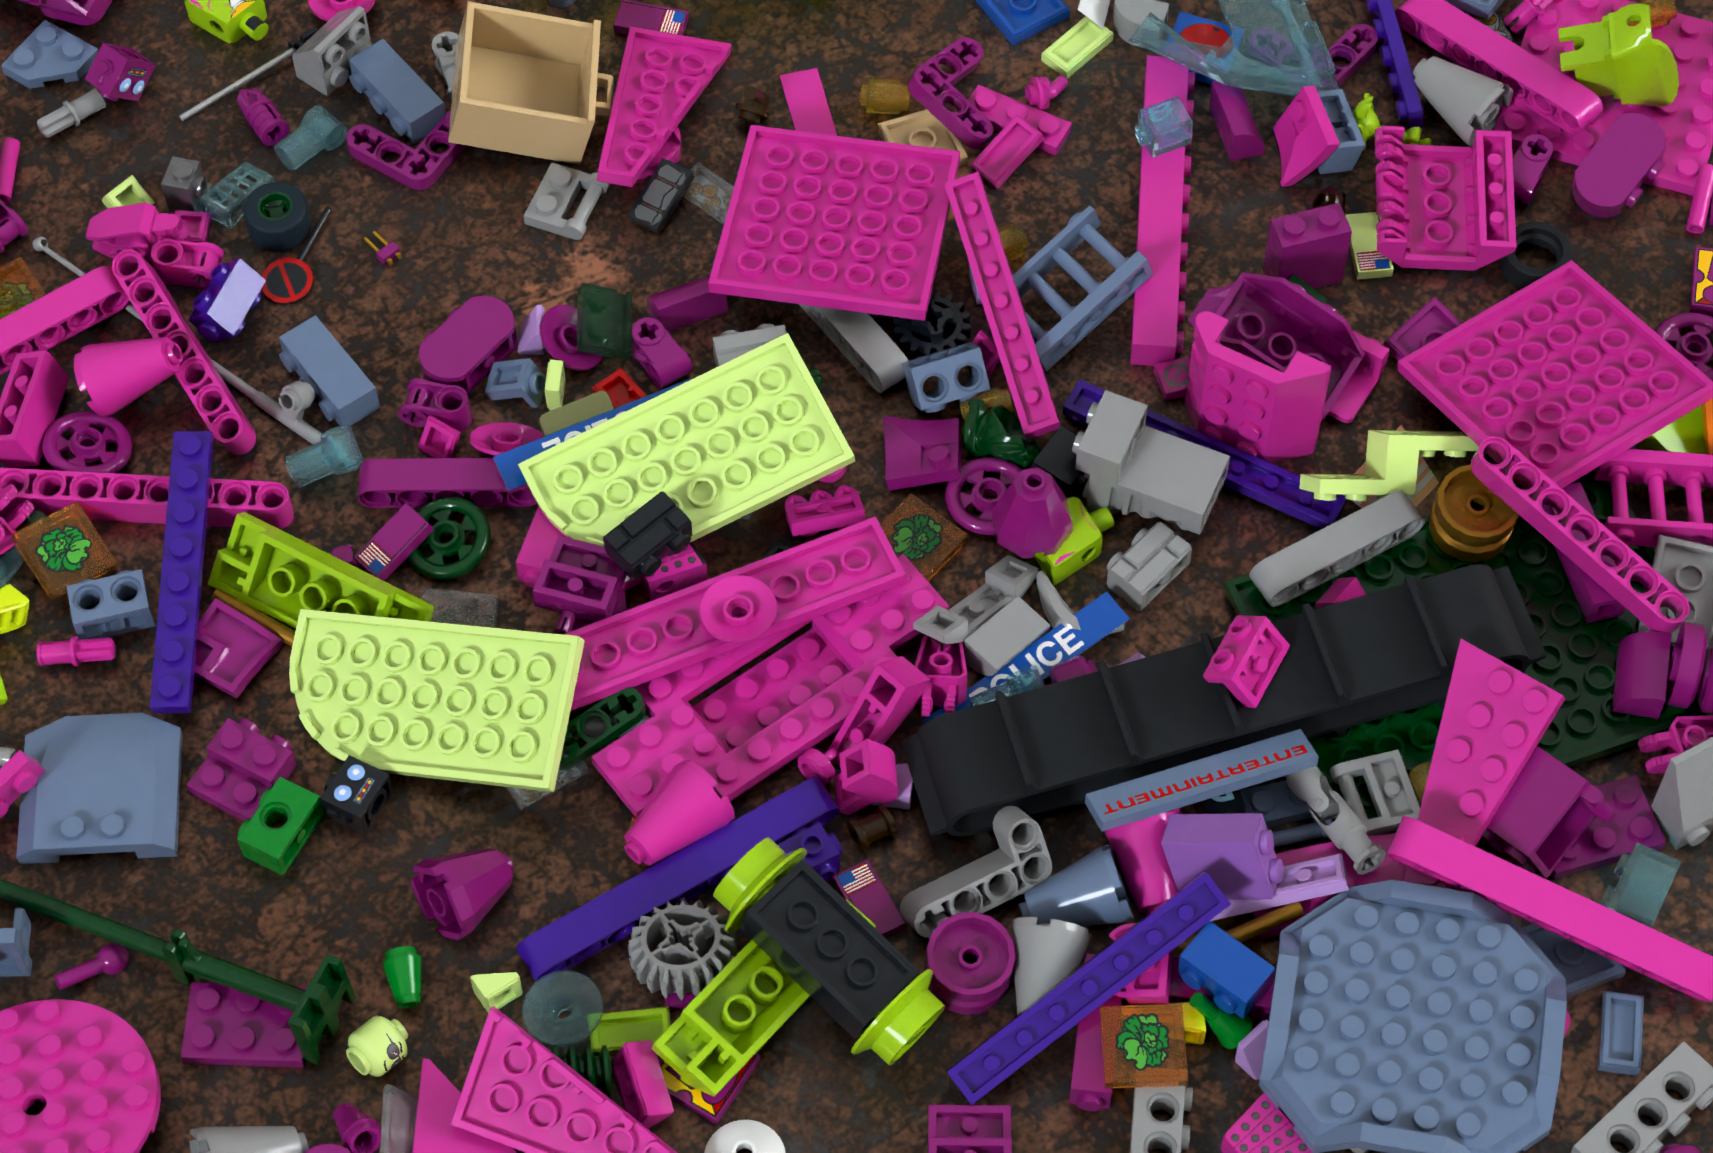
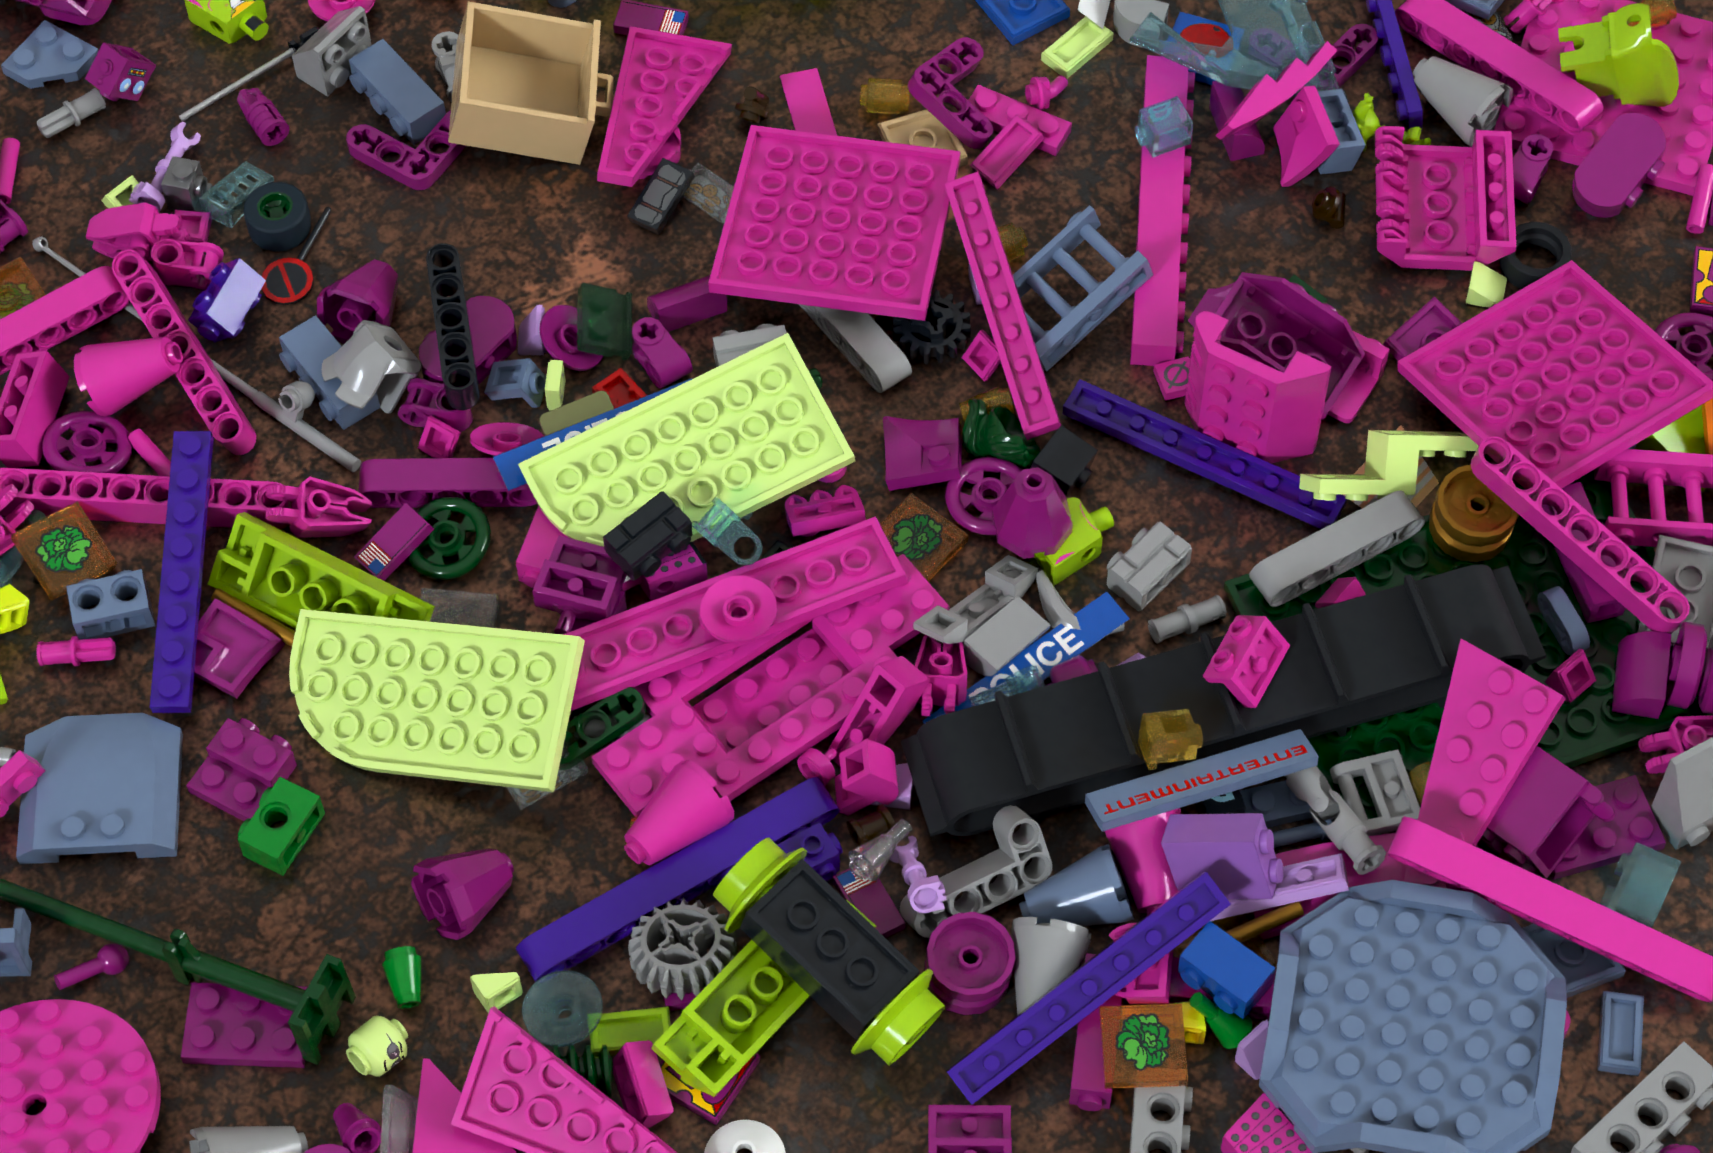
(150, 452): none -> dark pink piece
(152, 192): none -> lavender piece
(317, 132): clear light blue piece -> none
(319, 509): none -> dark pink hinge
(335, 454): clear light blue piece -> none
(345, 553): magenta piece -> none
(356, 794): black head -> none
(359, 296): none -> magenta cone
(370, 363): none -> light grey piece
(387, 253): magenta piece -> none
(444, 281): none -> black beam
(556, 198): light grey plate -> none
(727, 531): none -> clear light blue piece
(871, 857): none -> clear cone
(925, 892): none -> lavender piece
(945, 368): sand blue brick -> none
(1146, 468): light grey brick -> none
(1169, 737): none -> clear yellow brick
(1187, 618): none -> light grey pin
(1271, 94): none -> dark pink slope
(1309, 245): magenta brick -> none
(1363, 246): yellowish green tile -> none
(1485, 286): none -> yellowish green slope
(1563, 620): none -> sand blue beam
(1572, 676): none -> dark pink slope

